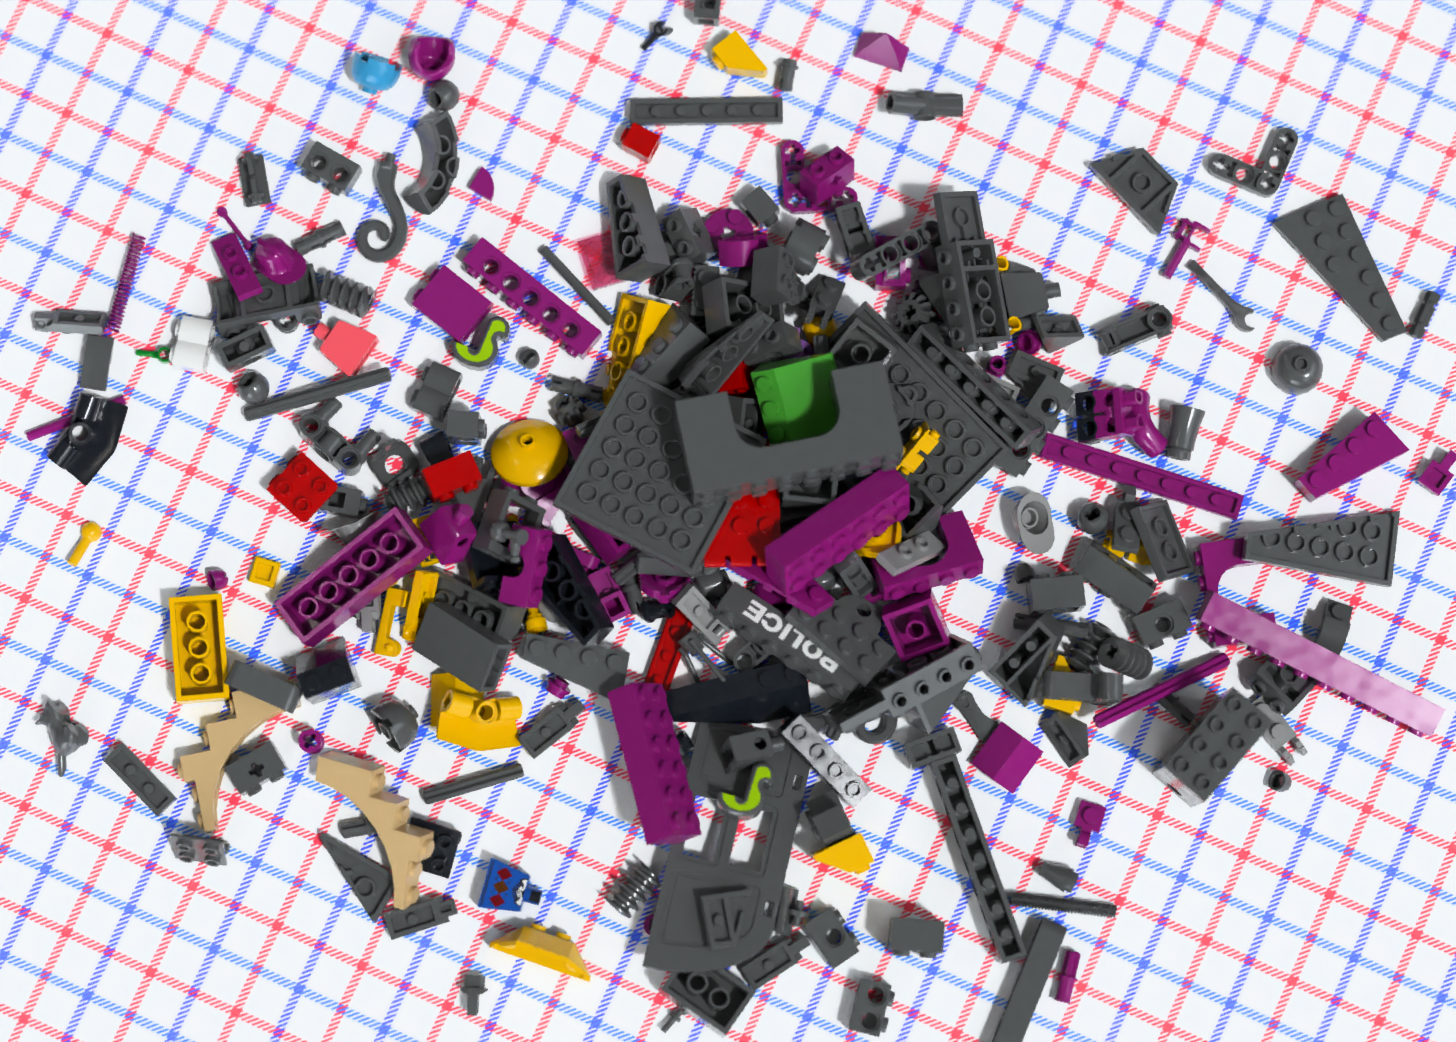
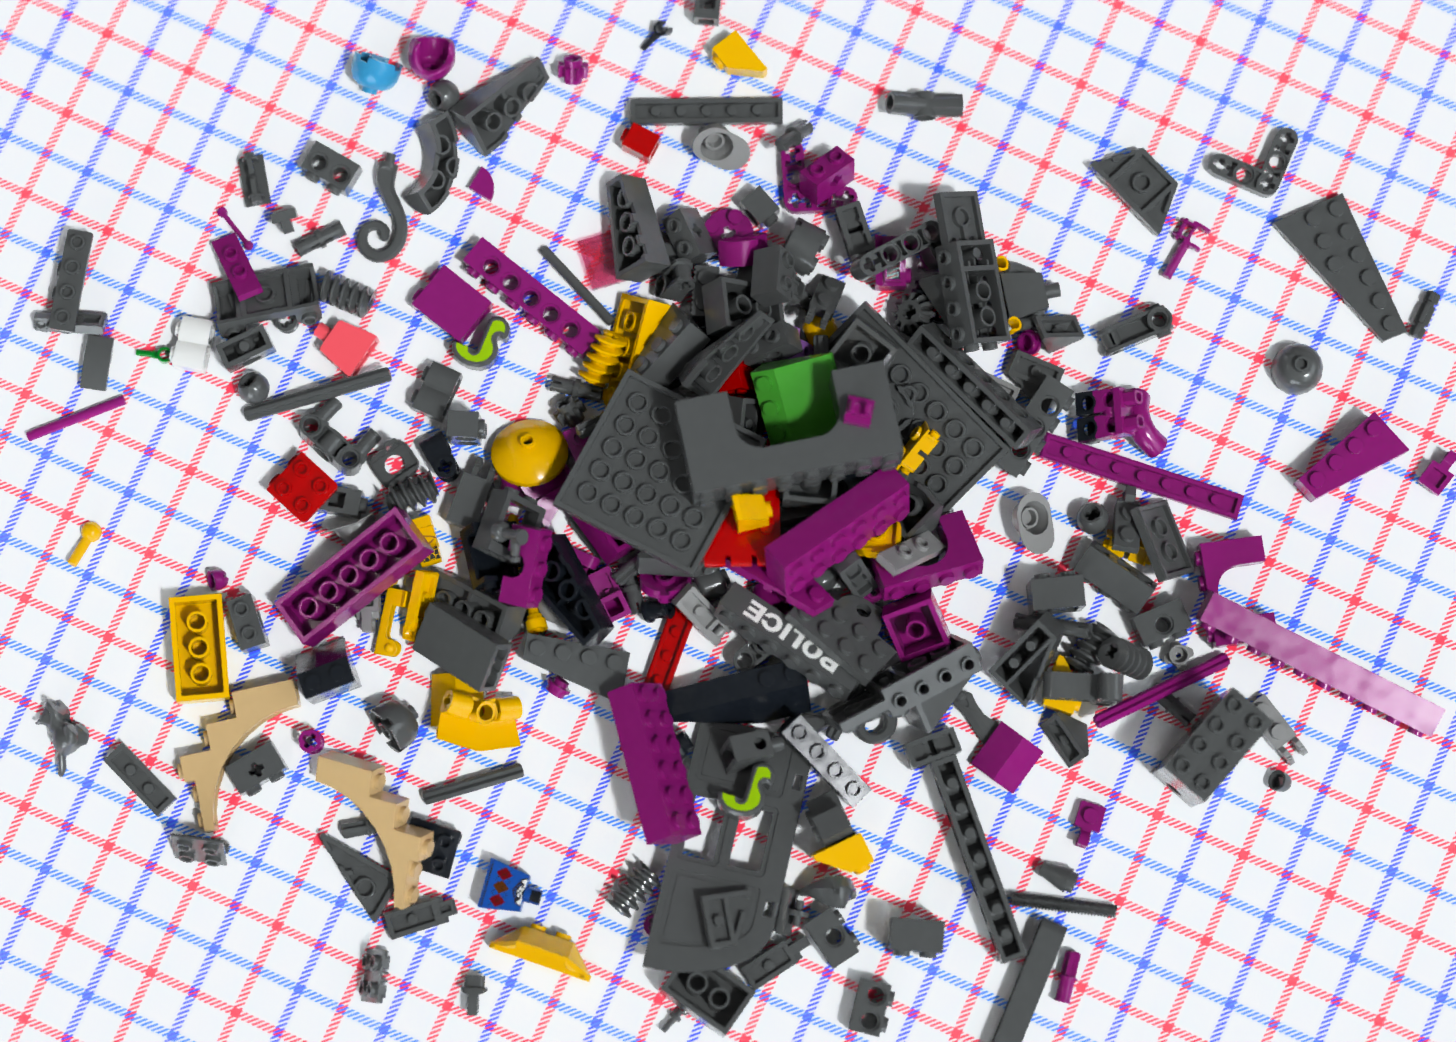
(71, 279): none -> dark grey bracket
(104, 425): black panel -> none
(123, 282): magenta piece -> none
(248, 623): none -> dark grey brick
(263, 686): dark grey beam -> none
(265, 572): yellow tile -> none
(278, 261): magenta piece -> none
(285, 218): none -> dark grey tile
(373, 964): none -> dark grey hinge
(450, 532): magenta torso -> none
(452, 477): red brick -> none
(493, 109): none -> dark grey wedge
(533, 362): dark grey hinge -> none
(551, 729): dark grey hinge -> none
(572, 69): none -> magenta gear
(603, 359): none -> yellow piece
(693, 644): dark grey plant -> none
(721, 147): none -> light grey piece
(750, 511): none -> yellow slope
(787, 74): dark grey pin -> none
(794, 136): none -> dark grey axle
(831, 891): none -> dark grey piece
(859, 411): none -> magenta tile
(882, 50): magenta slope -> none
(998, 360): magenta pin -> none
(1023, 573): dark grey hinge -> none
(1183, 431): dark grey plant -> none
(1185, 652): none -> light grey plate
(1236, 310): flat silver piece -> none
(1280, 686): dark grey plate -> none
(1334, 626): dark grey brick -> none
(1342, 549): dark grey wing -> none

